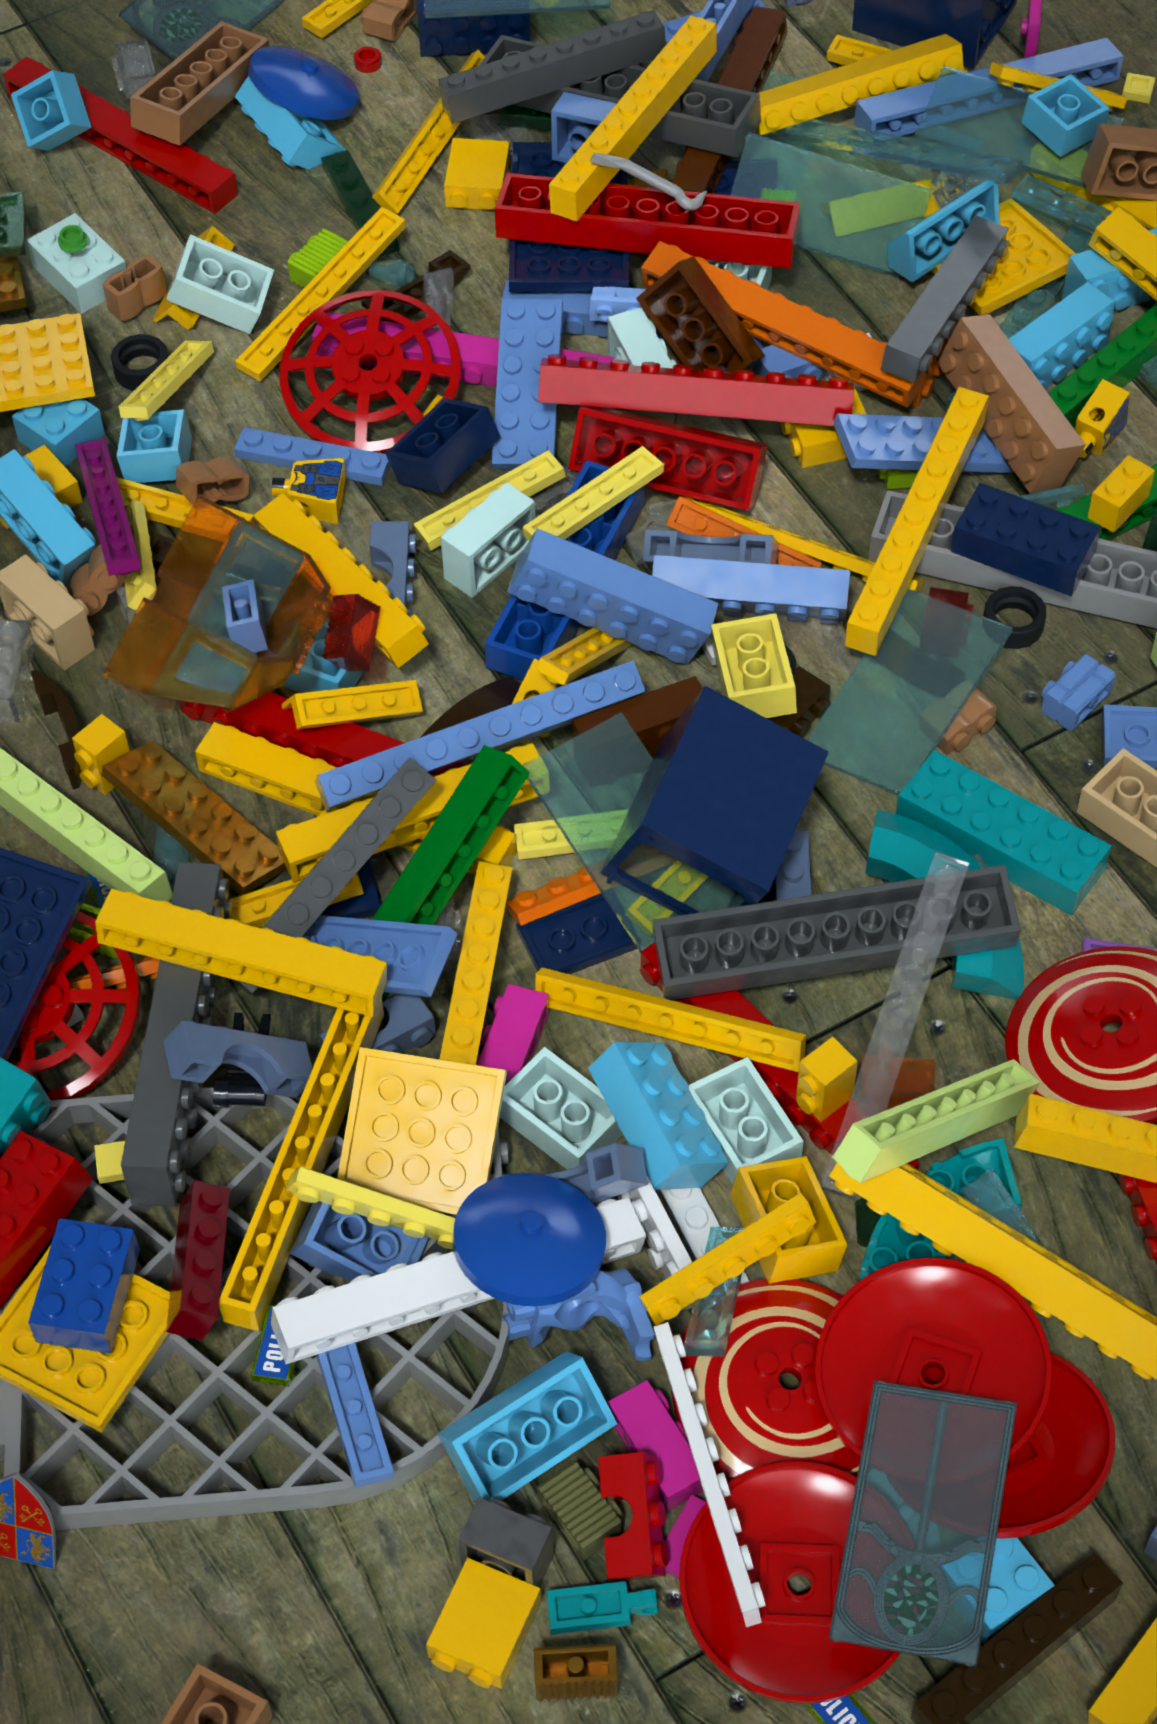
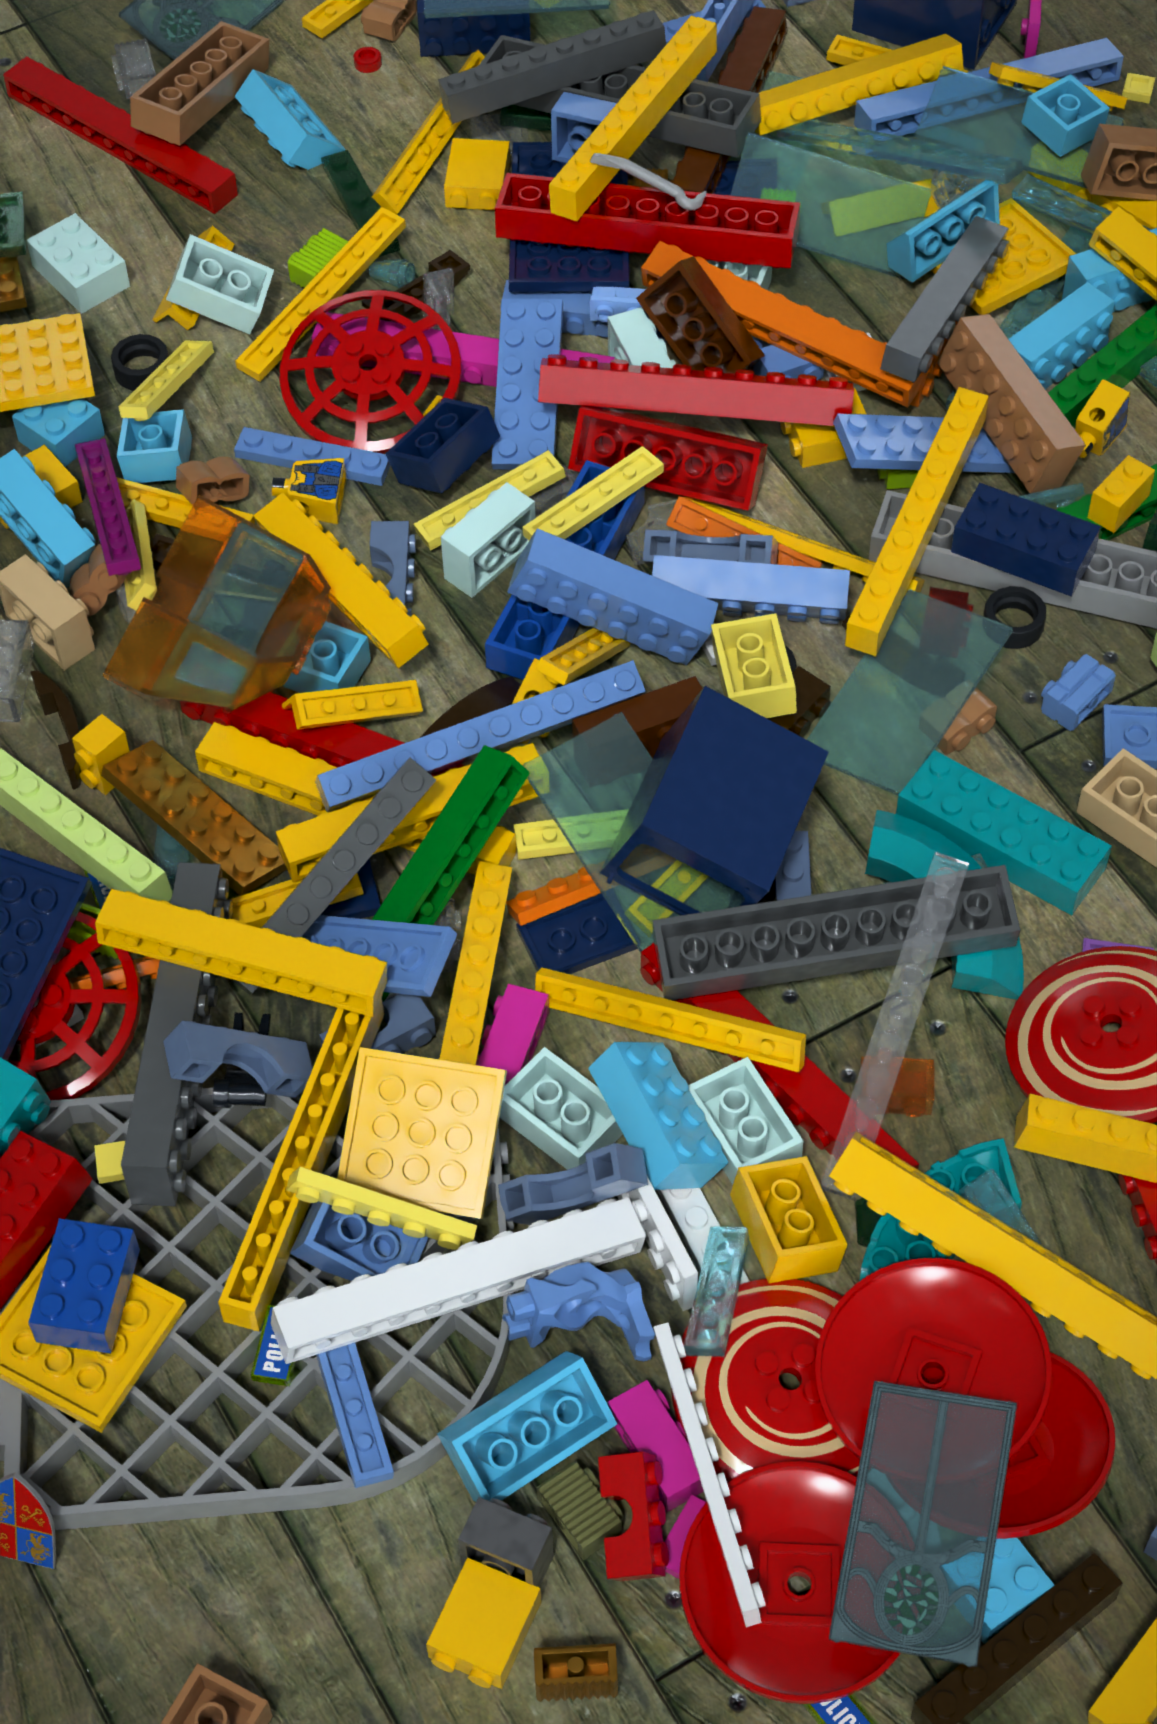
(51, 110): medium azure brick -> none
(72, 239): bright green plate -> none
(135, 287): medium nougat brick -> none
(198, 1260): dark red brick -> none
(245, 615): medium blue brick -> none
(303, 82): blue dish -> none
(351, 632): clear red brick -> none
(529, 1239): blue dish -> none
(597, 1607): teal plate -> none
(728, 1259): yellow plate -> none
(826, 1079): yellow brick -> none
(934, 1120): yellowish green brick -> none

